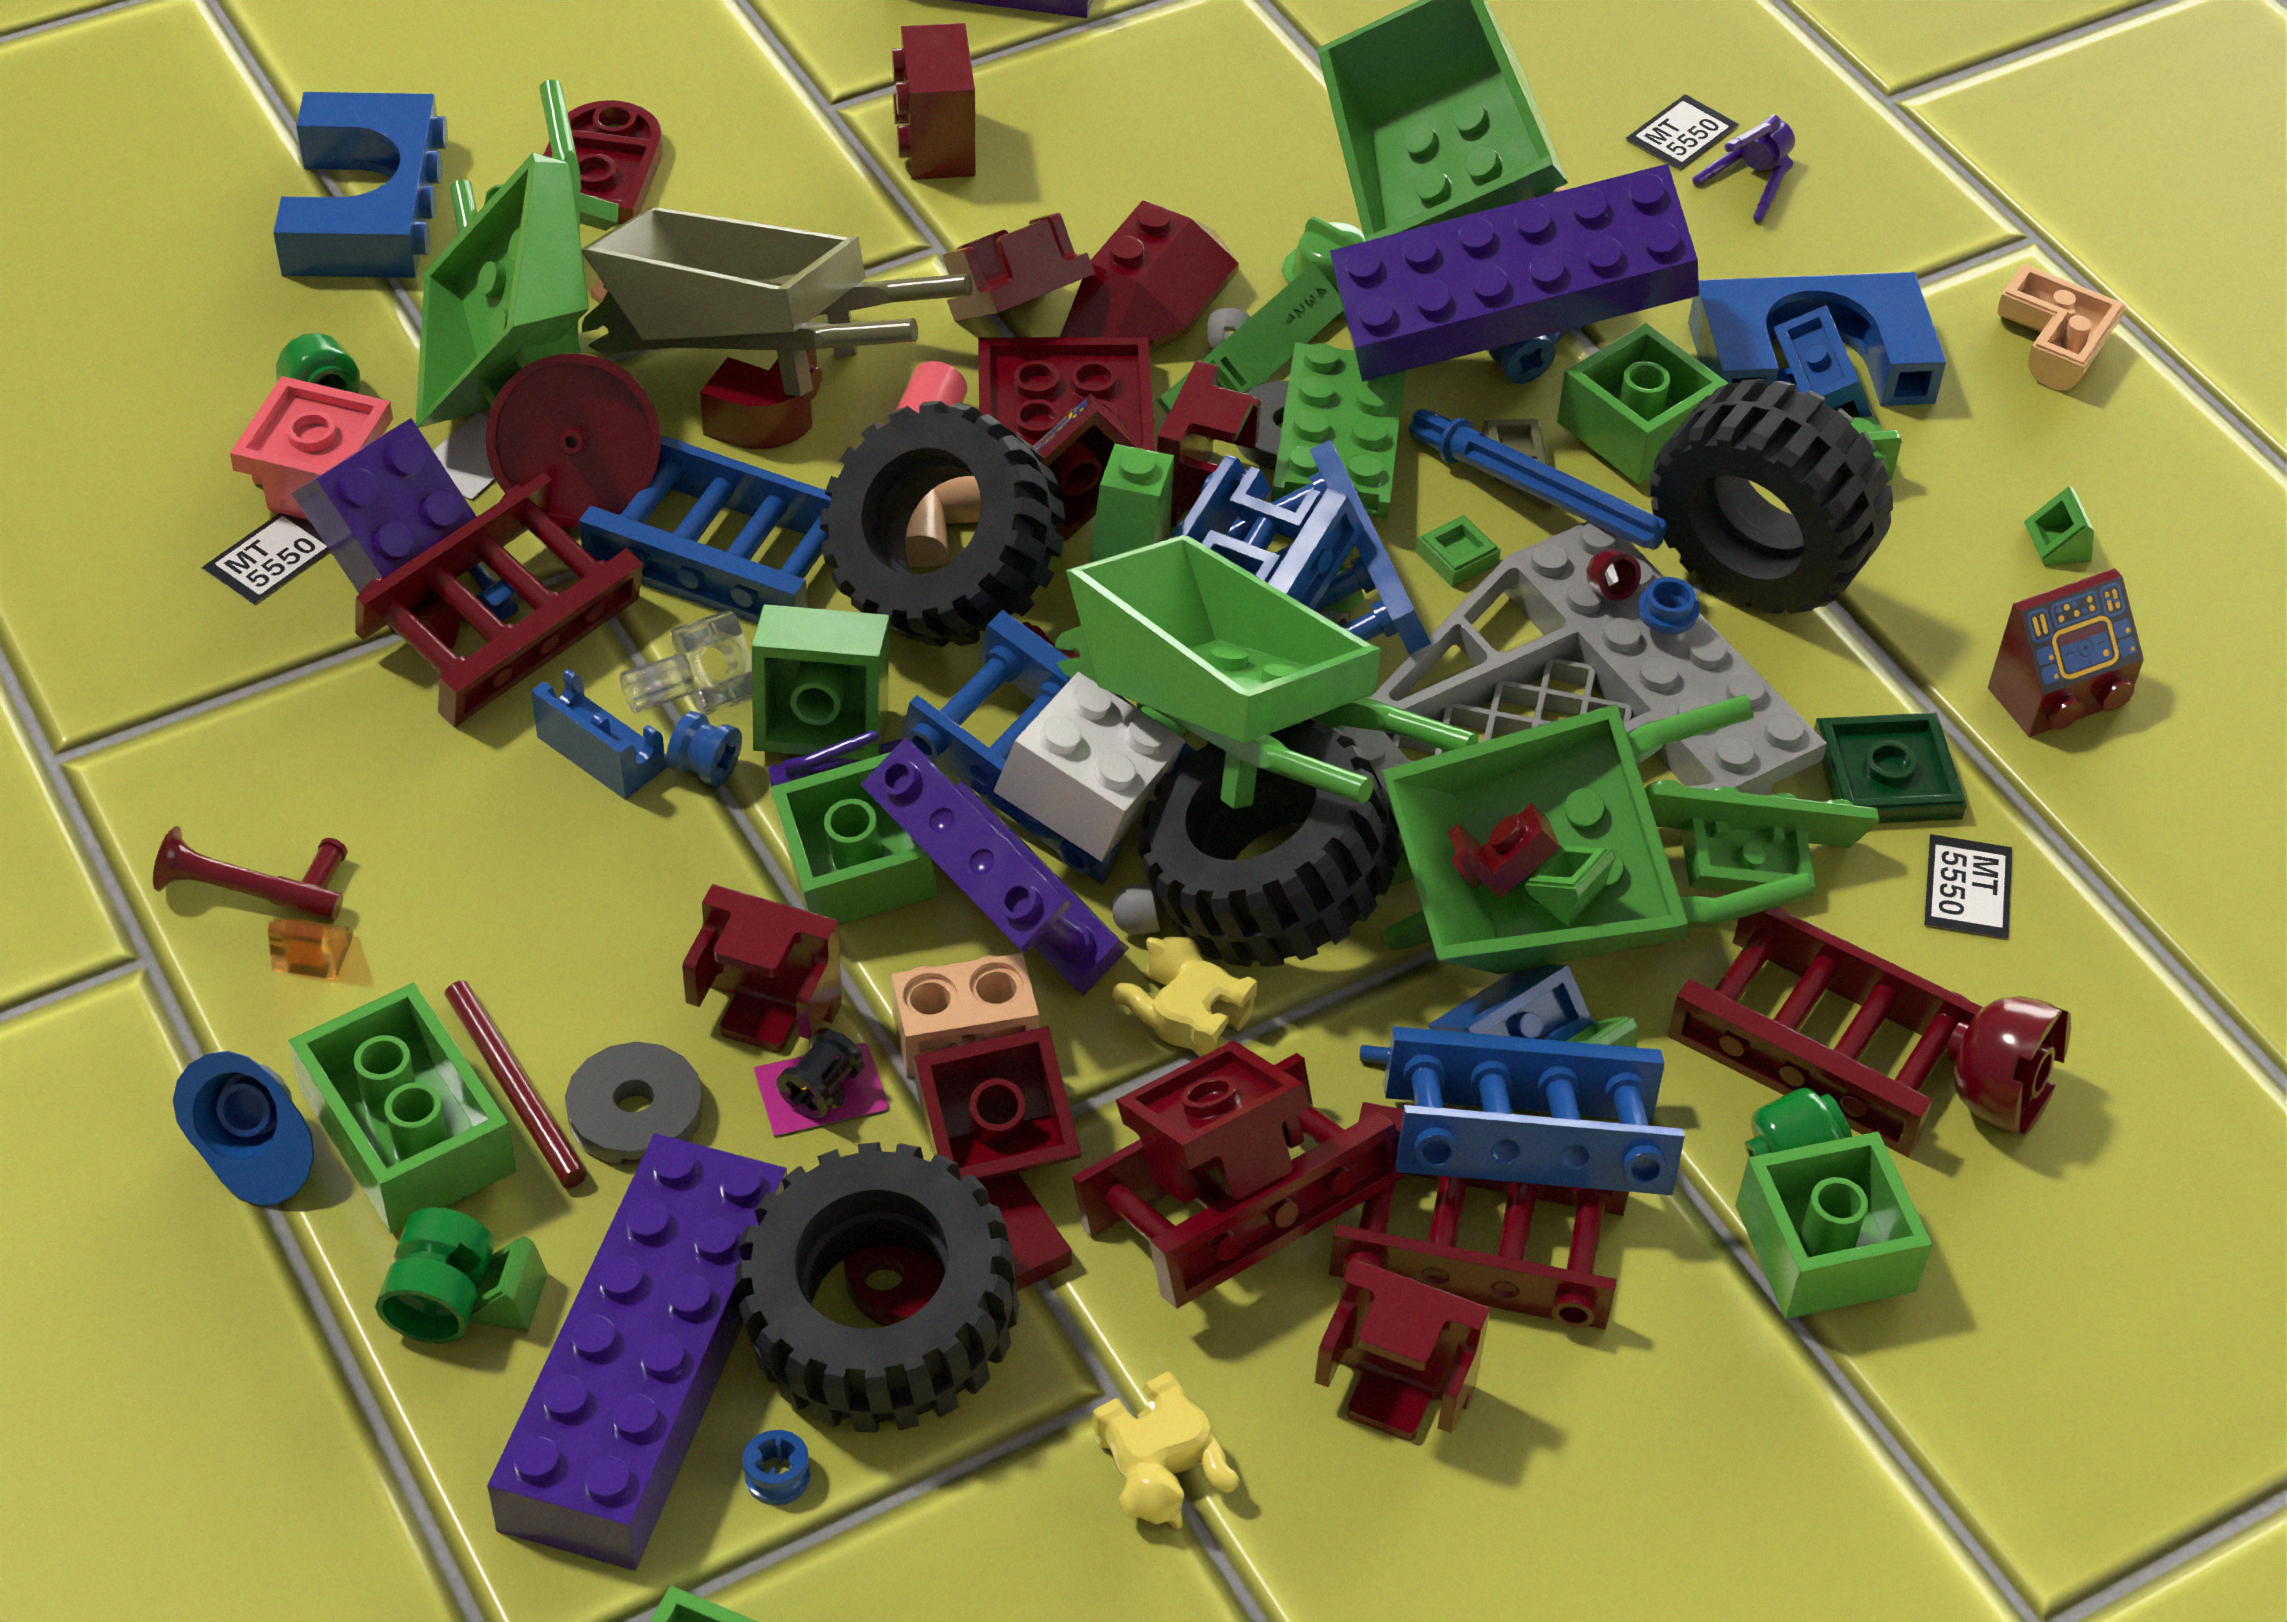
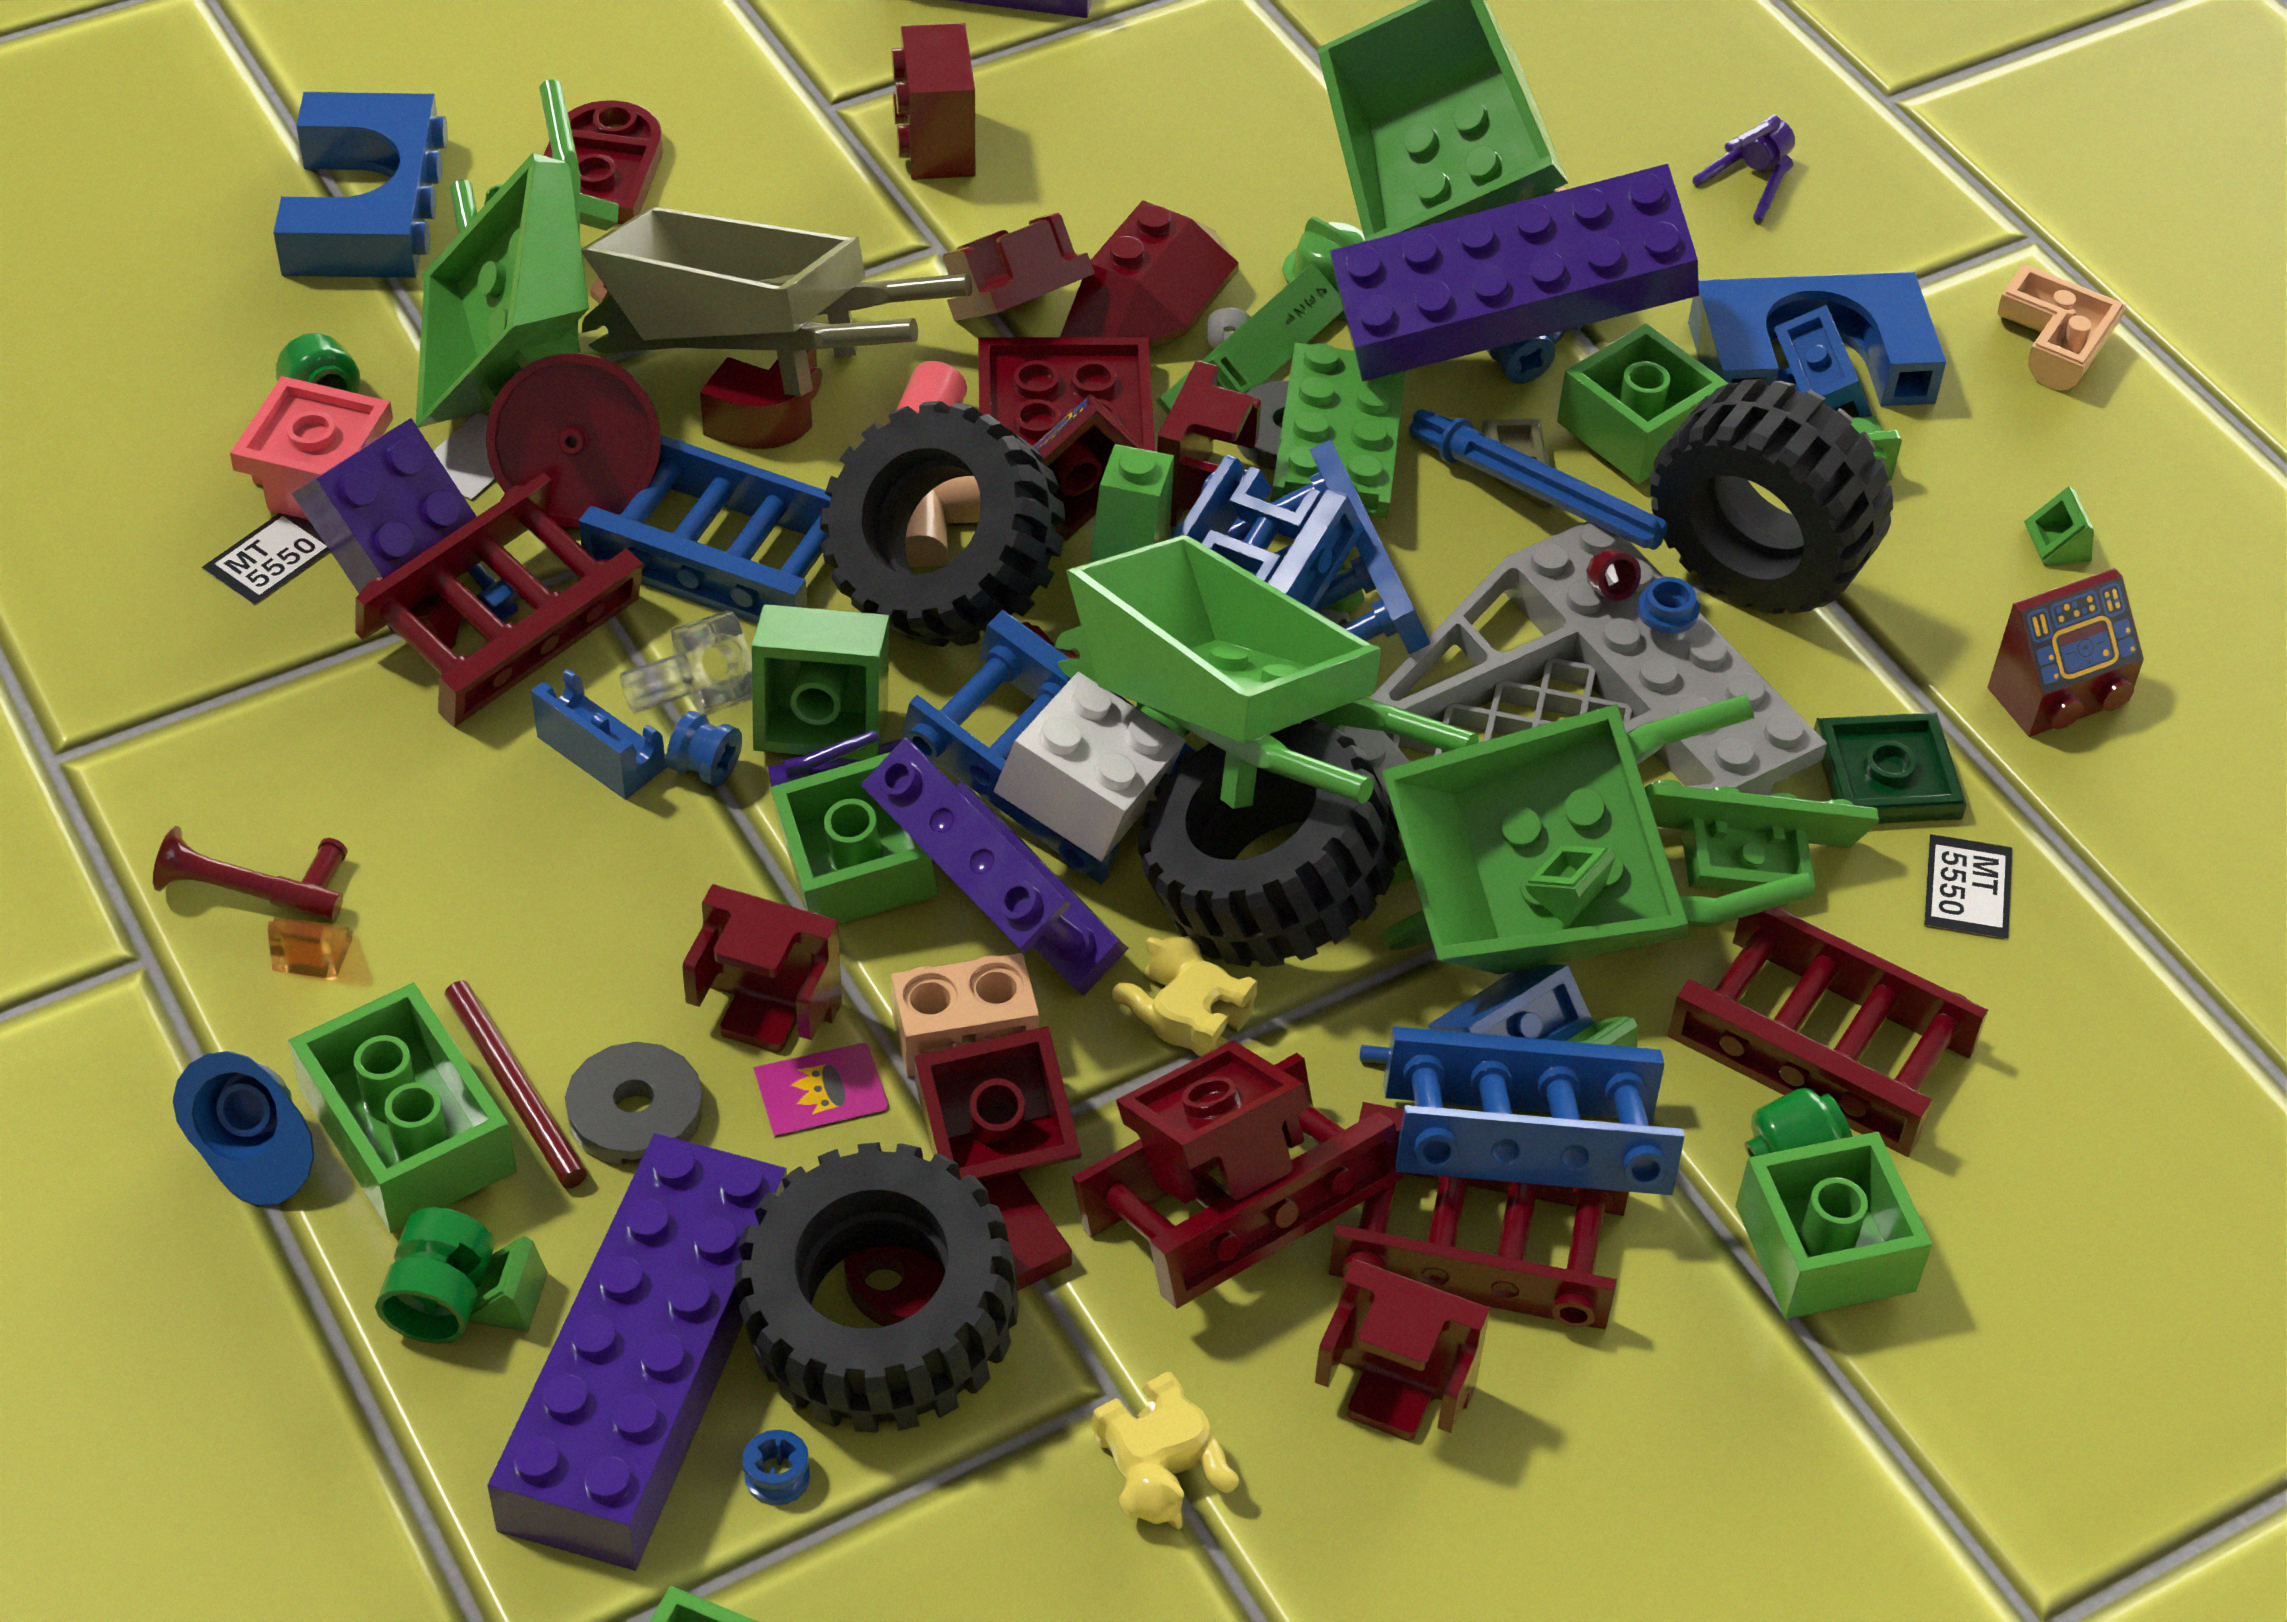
(820, 1073): black bush -> none
(1136, 910): light grey hinge -> none
(1458, 551): bright green tile -> none
(1509, 856): dark red bracket -> none
(1682, 131): sticker -> none
(2007, 1060): dark red cylinder -> none

